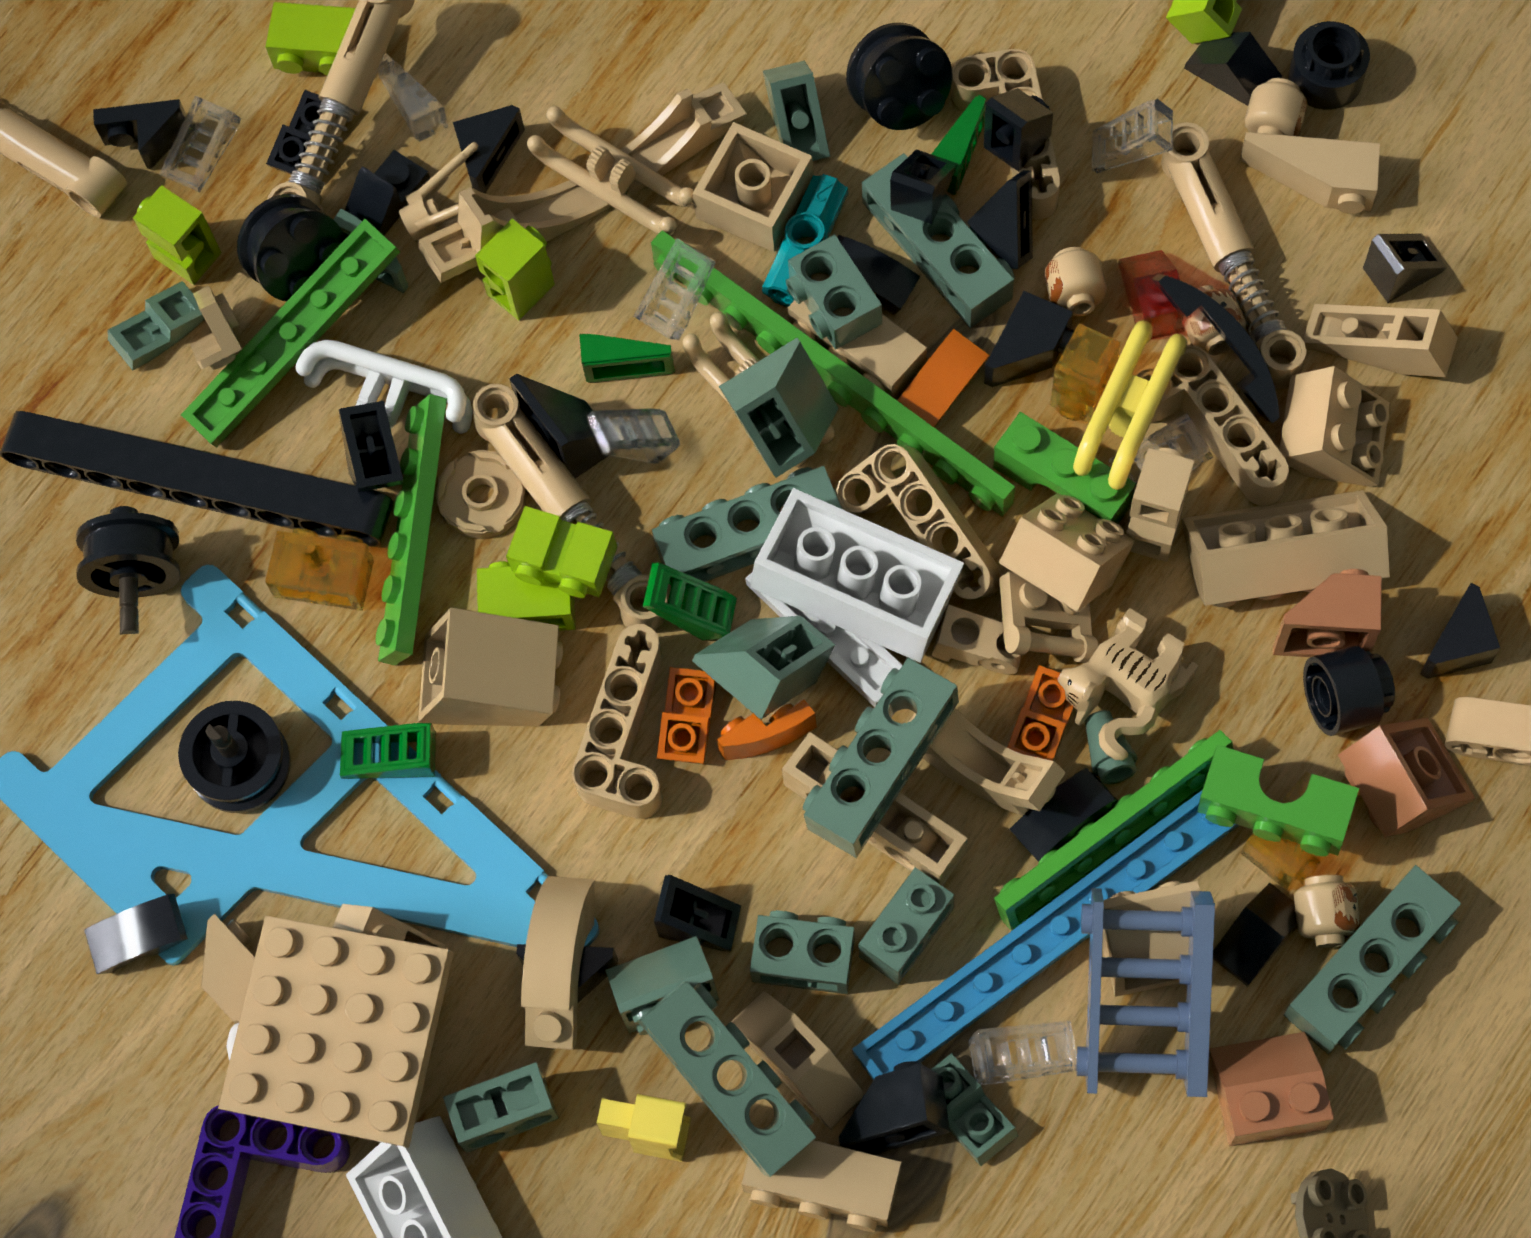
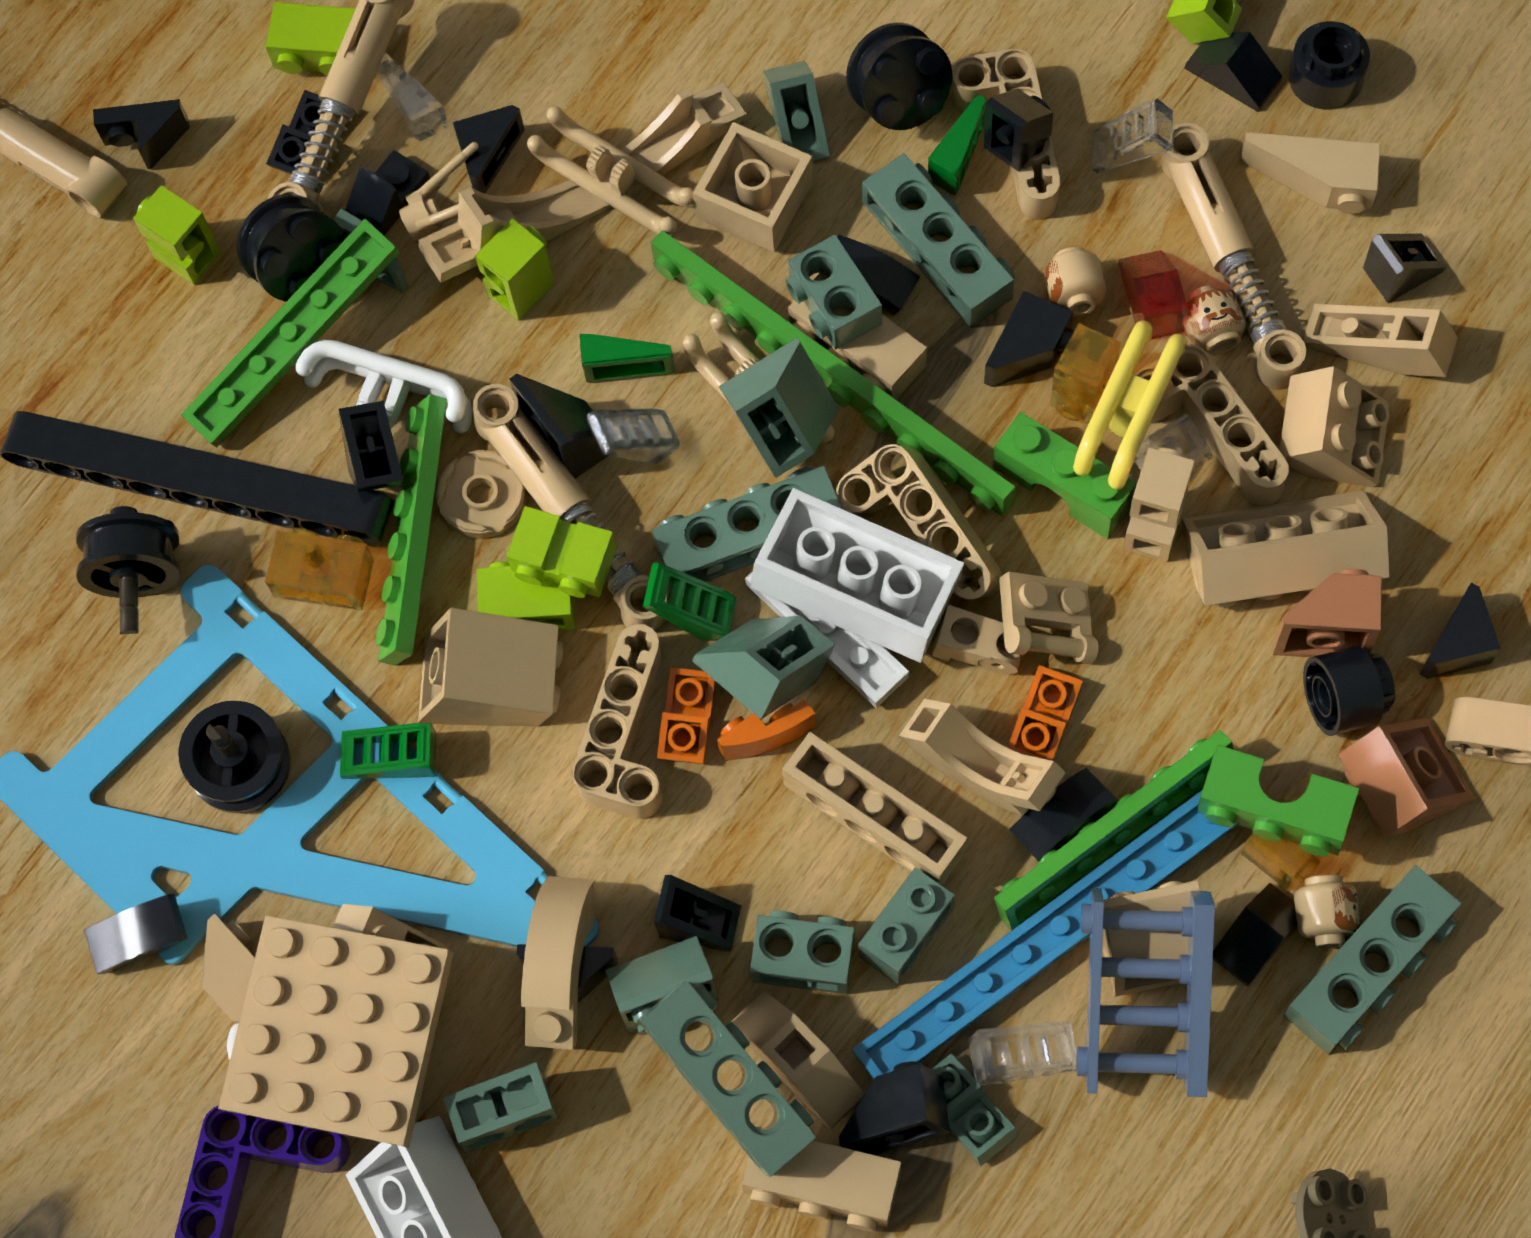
(163, 323): sand green slope -> none
(192, 125): clear slope -> none
(219, 346): tan bracket -> none
(651, 1125): light yellow piece -> none
(655, 296): clear slope -> none
(813, 219): teal piece -> none
(852, 823): sand green brick -> none
(921, 185): black slope -> none
(943, 378): orange slope -> none
(1007, 221): black slope -> none
(1067, 551): tan brick -> none
(1105, 767): sand green cone -> none
(1130, 676): tan animal -> none
(1258, 383): black slope -> none
(1270, 1088): nougat slope -> none
(1276, 108): tan head -> none

